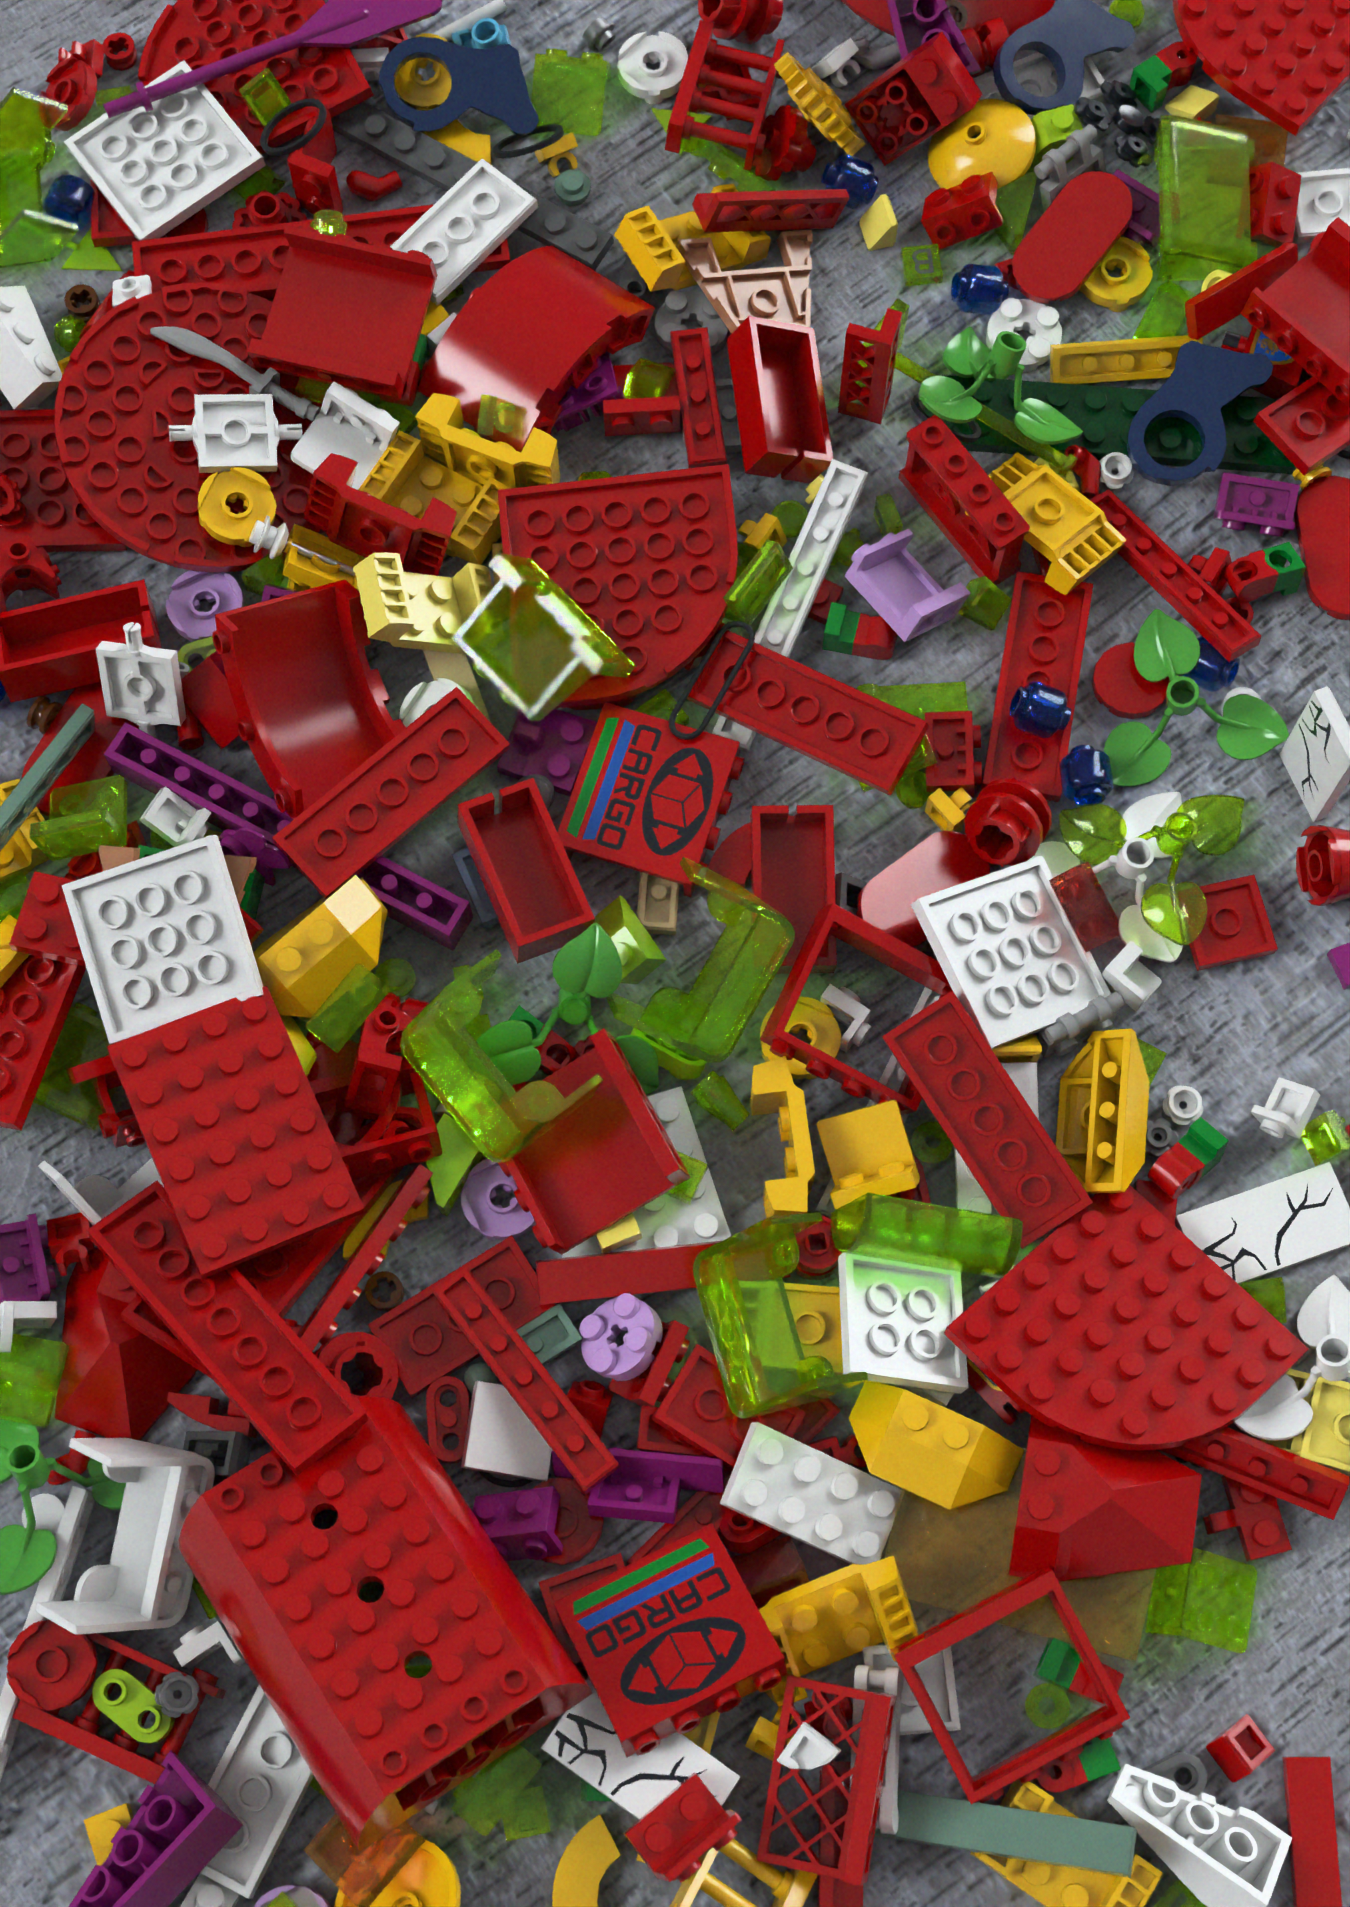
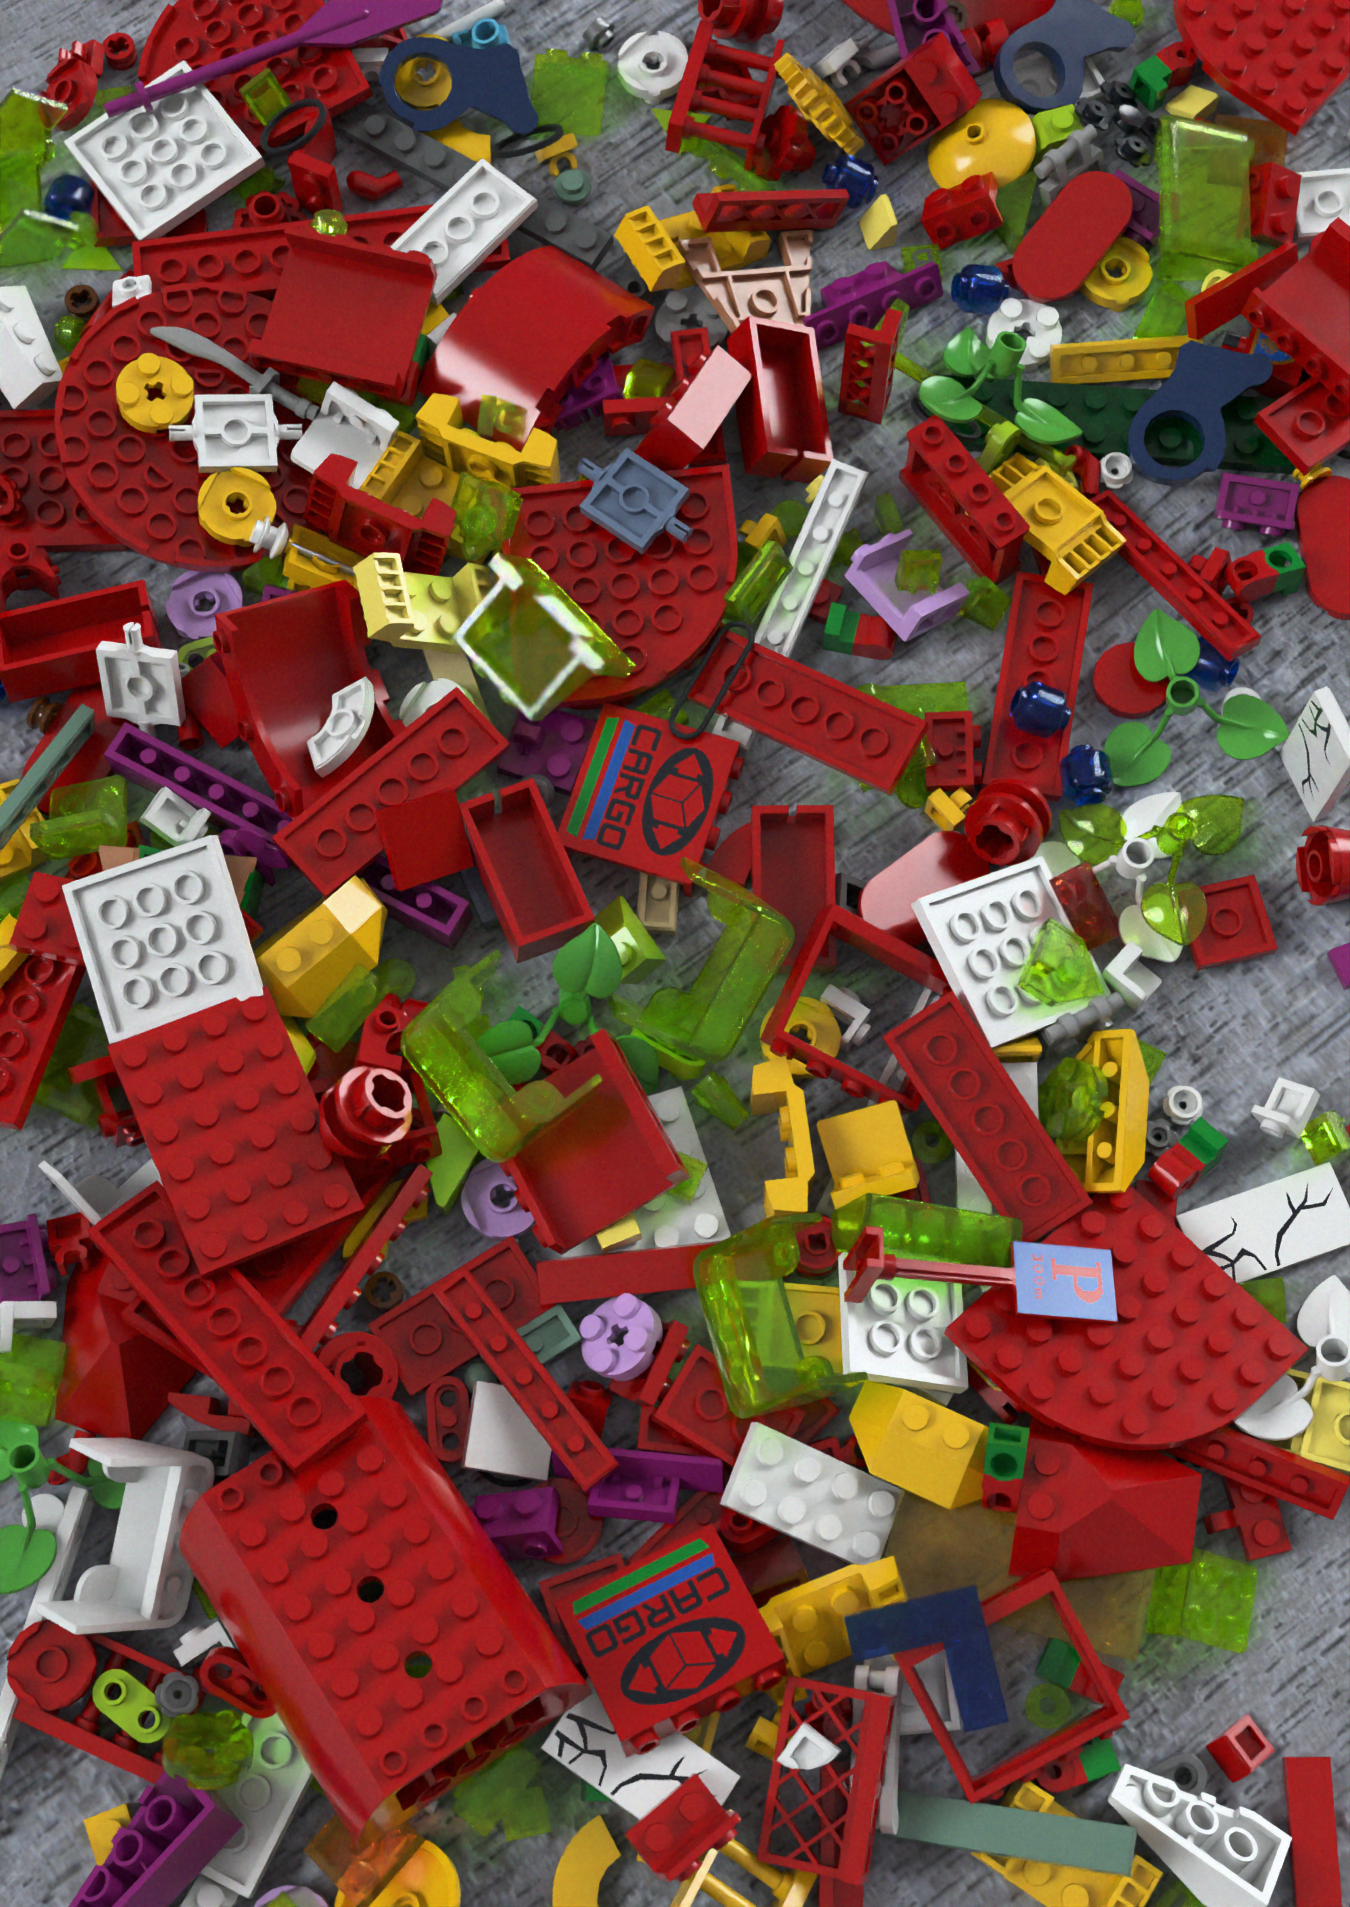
(87, 228): none -> clear neon green plate
(160, 373): none -> yellow plate
(221, 1731): none -> clear neon green plate
(235, 1685): none -> red plate
(344, 728): none -> white tile
(365, 1113): none -> red piece
(424, 839): none -> red tile
(484, 514): none -> clear neon green plate
(634, 500): none -> sand blue plate
(695, 412): none -> wedge
(867, 295): none -> magenta bracket
(918, 570): none -> clear neon green tile
(942, 1617): none -> clear blue plate
(1000, 444): none -> lime plate
(1004, 1467): none -> green leg
(1045, 1278): none -> piece
(1059, 967): none -> clear neon green plate
(1082, 1084): none -> clear neon green plate

